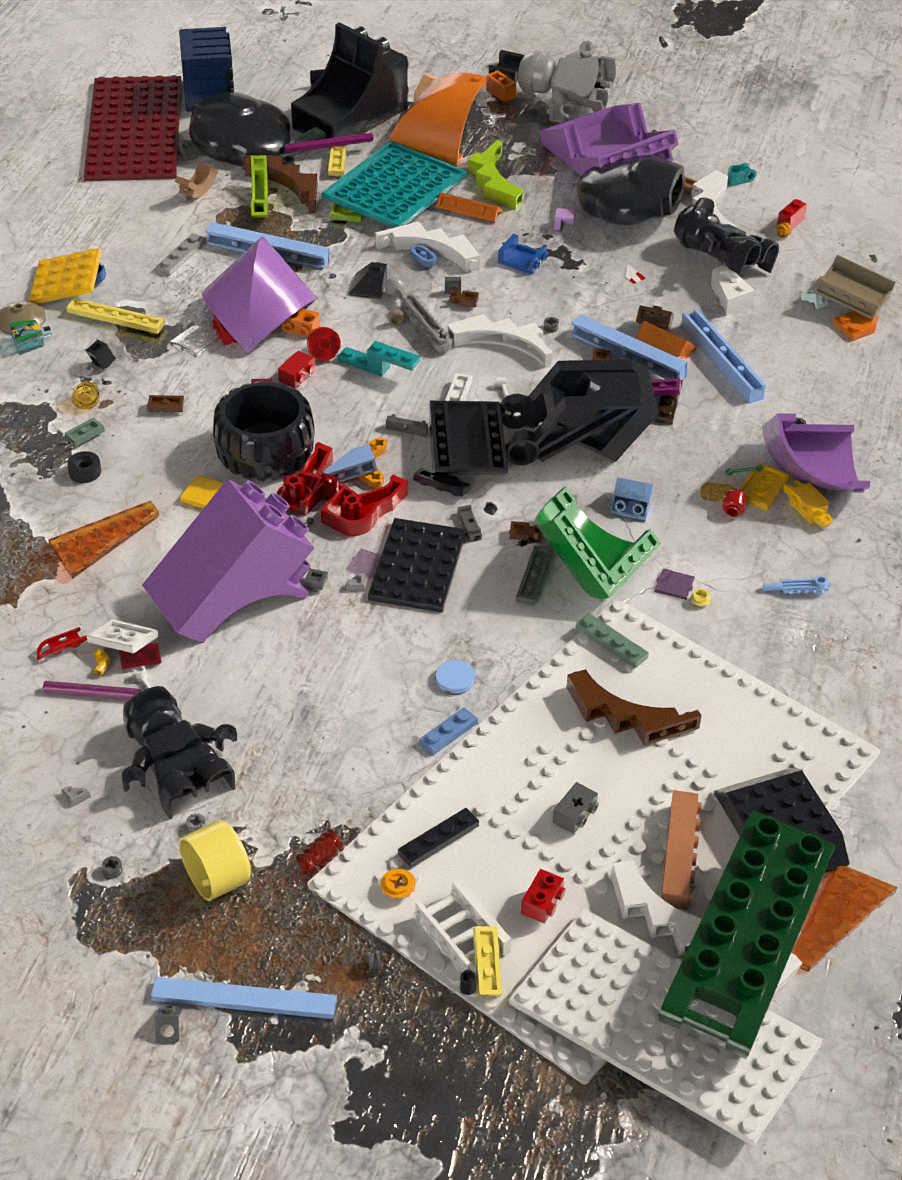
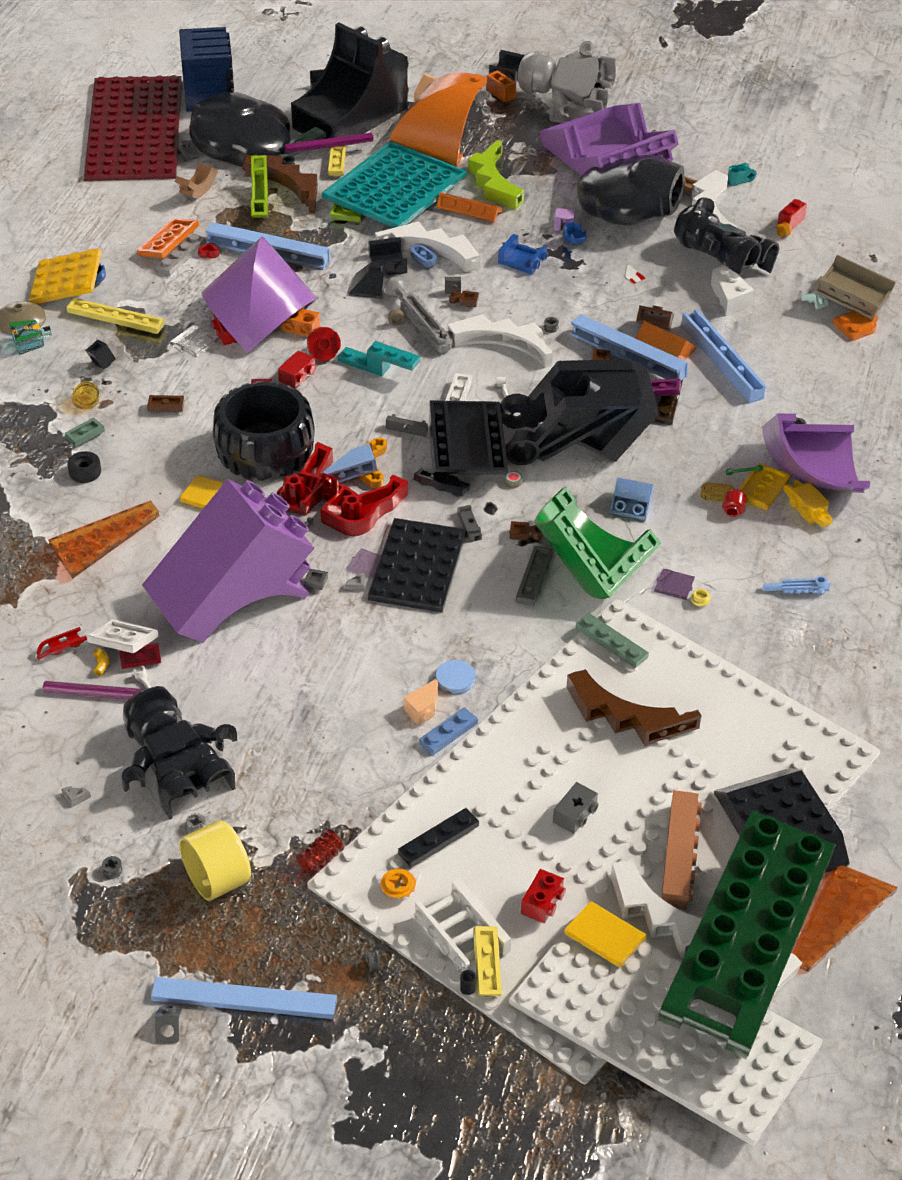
(168, 238): none -> orange plate
(208, 250): none -> red tile
(388, 252): none -> black panel
(422, 702): none -> light nougat slope
(513, 479): none -> tile
(573, 233): none -> blue hair
(605, 934): none -> yellow tile

